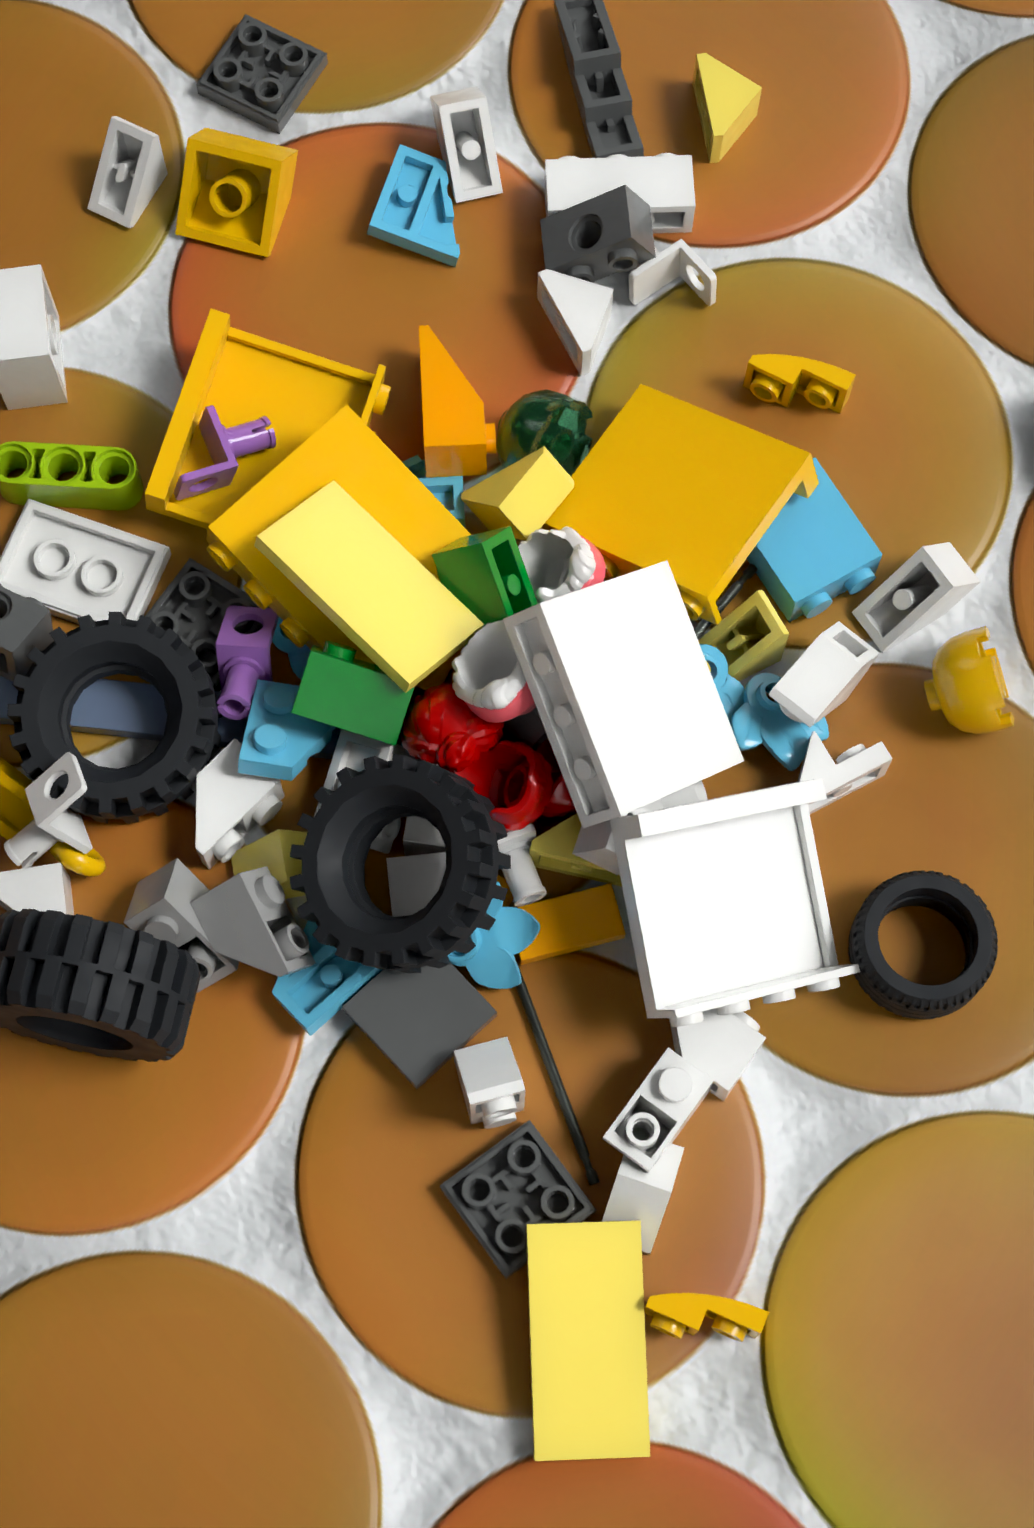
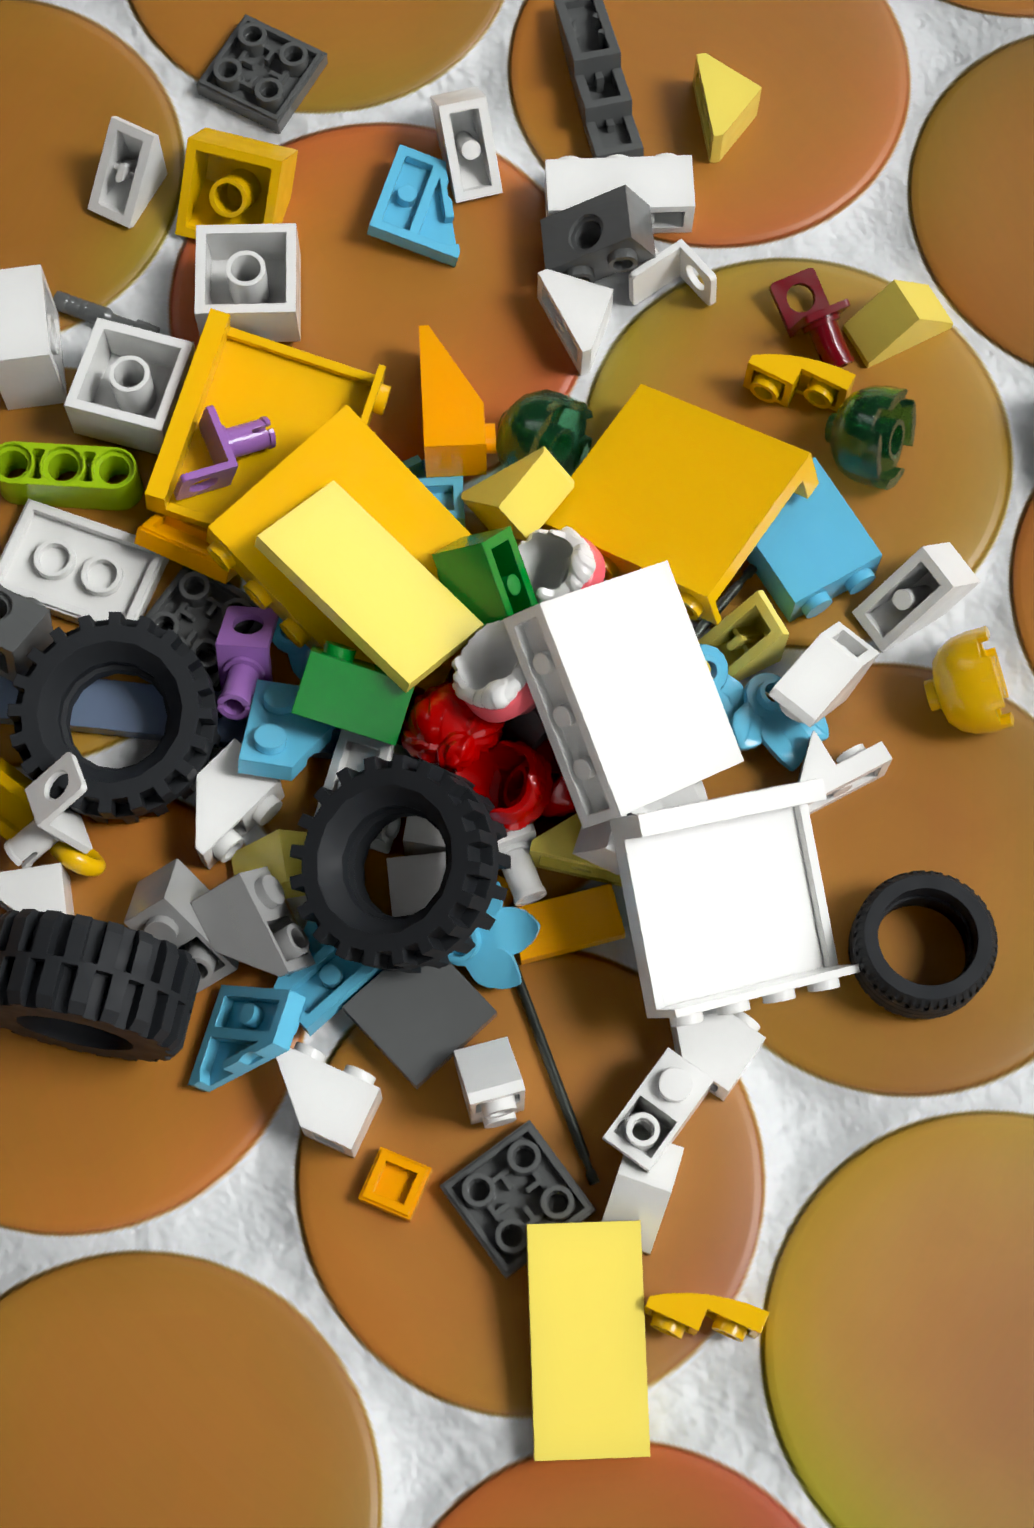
(90, 311): none -> dark grey piece
(128, 385): none -> white brick
(181, 543): none -> light orange tile
(245, 1032): none -> medium azure wing
(251, 276): none -> white brick
(329, 1102): none -> white slope
(395, 1184): none -> light orange tile
(818, 322): none -> dark red bracket
(870, 434): none -> clear green cylinder
(896, 321): none -> light yellow slope

